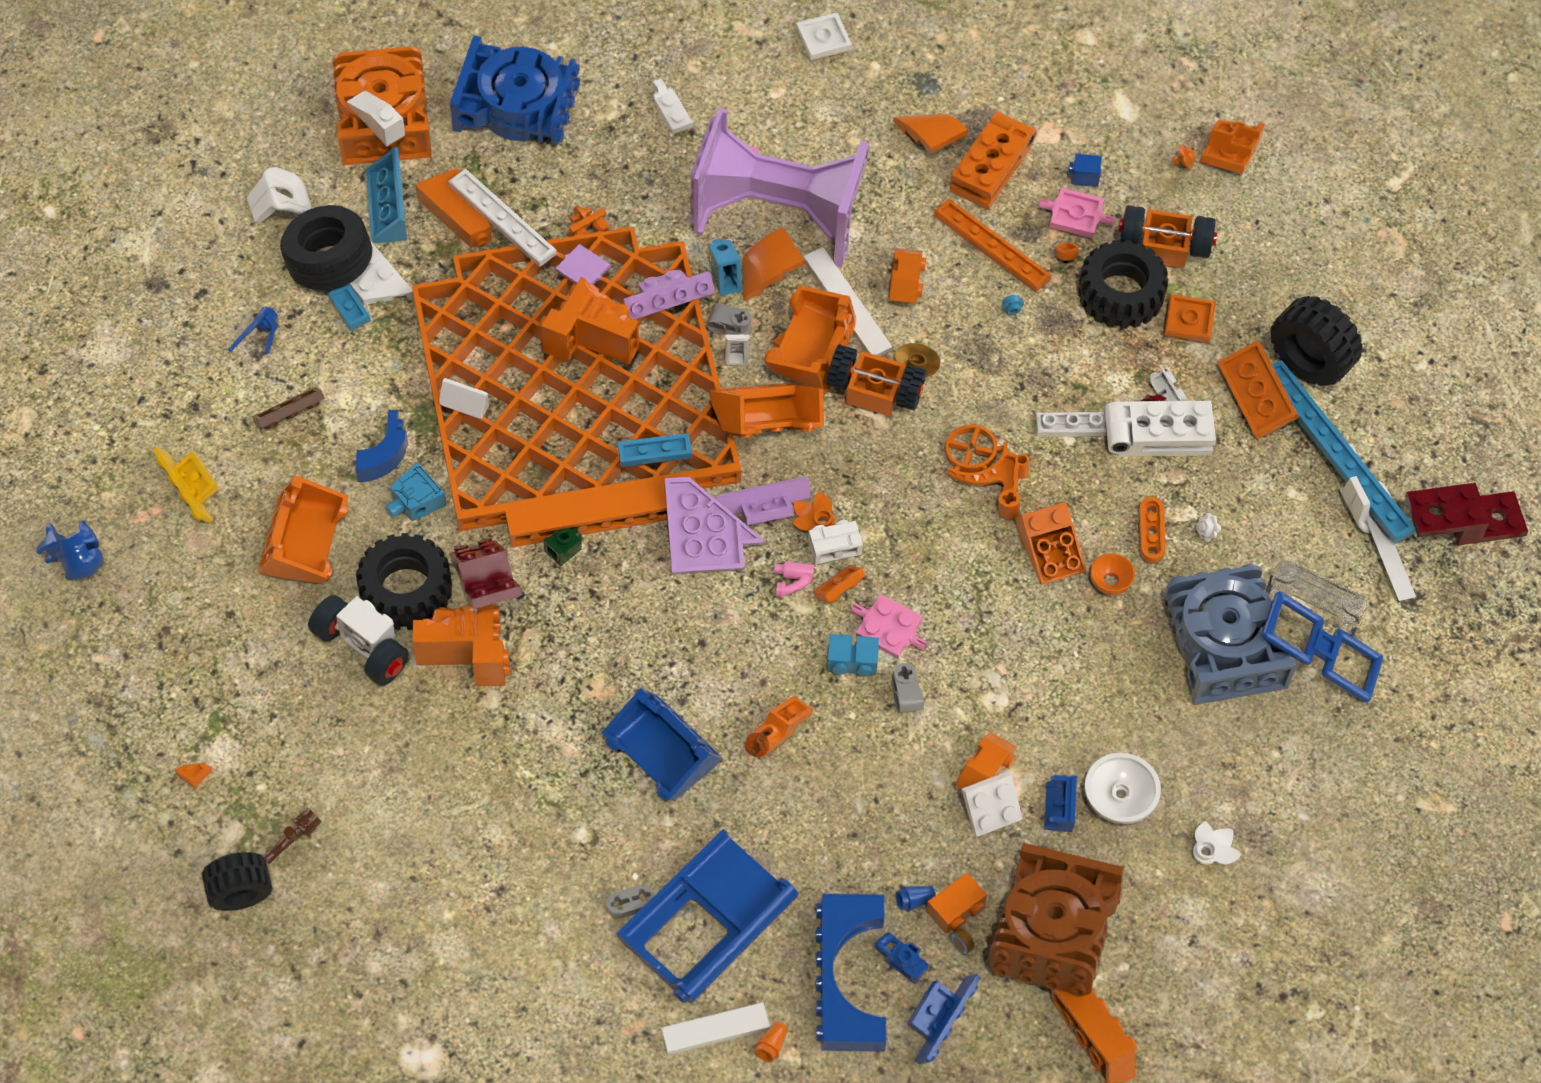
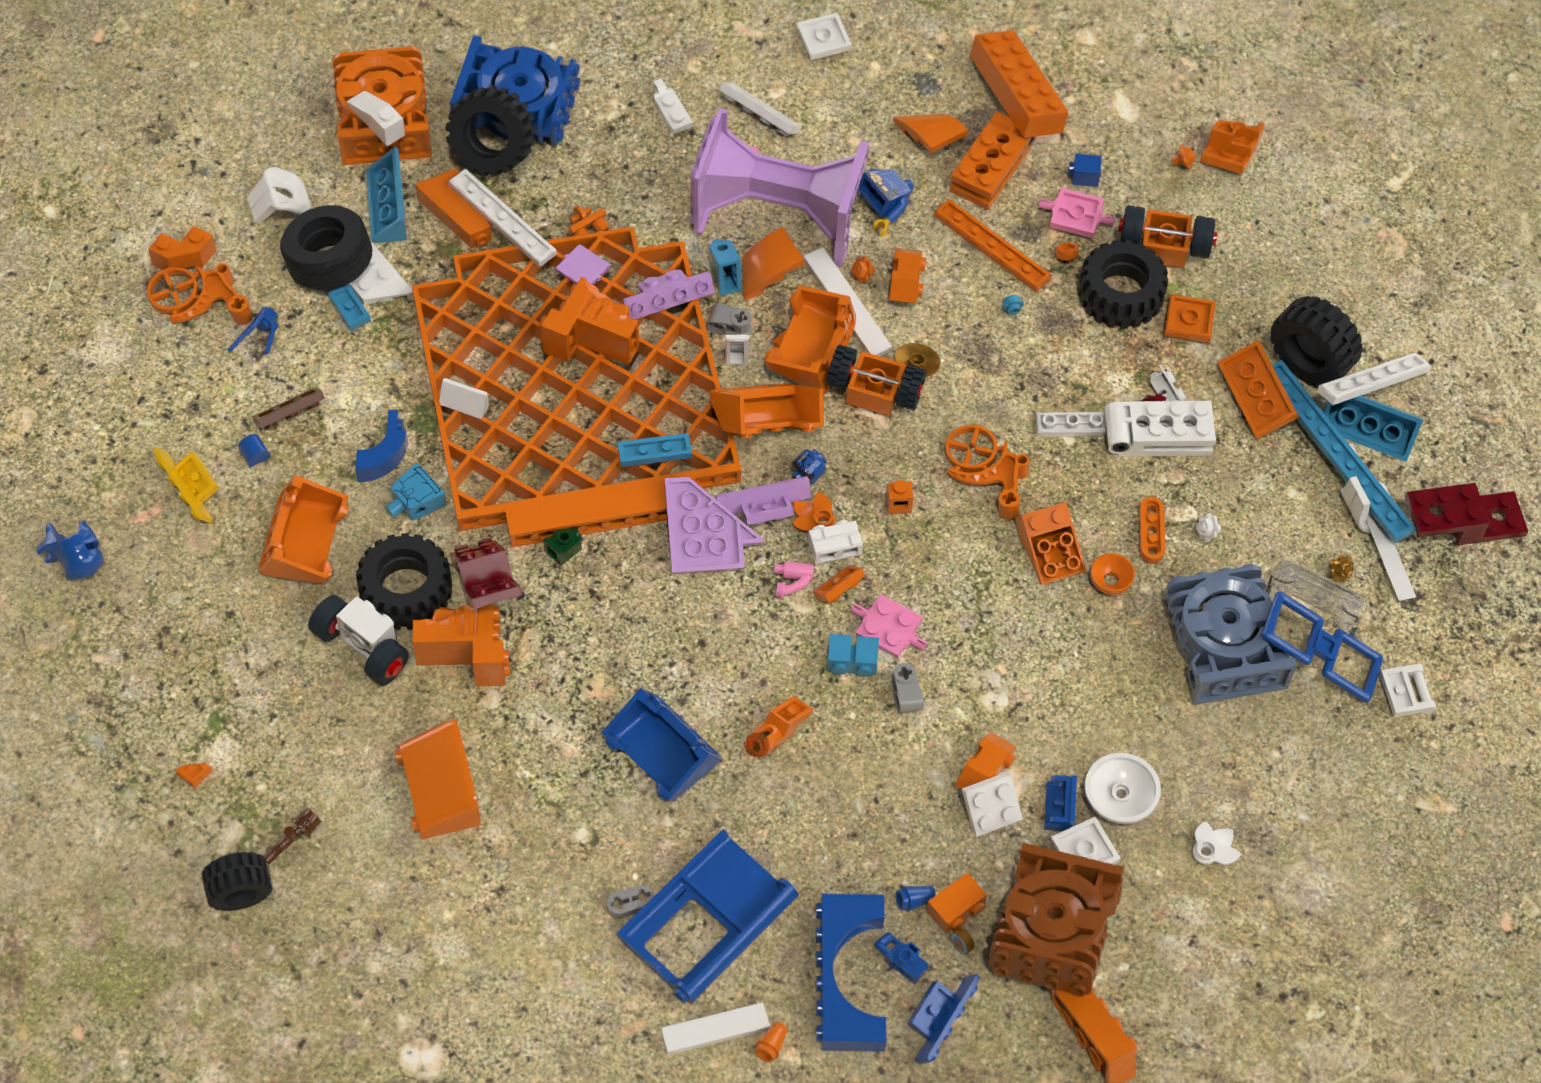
(193, 250): none -> orange brick
(216, 286): none -> orange piece
(253, 450): none -> blue brick
(439, 781): none -> orange windscreen
(468, 146): none -> black tyre
(767, 113): none -> white plate
(809, 464): none -> blue head
(862, 269): none -> orange plant
(886, 194): none -> blue torso
(897, 492): none -> orange brick
(1019, 84): none -> orange brick
(1087, 841): none -> white plate
(1341, 568): none -> pearl gold plant
(1373, 378): none -> white tile
(1375, 425): none -> dark azure slope
(1400, 691): none -> white plate

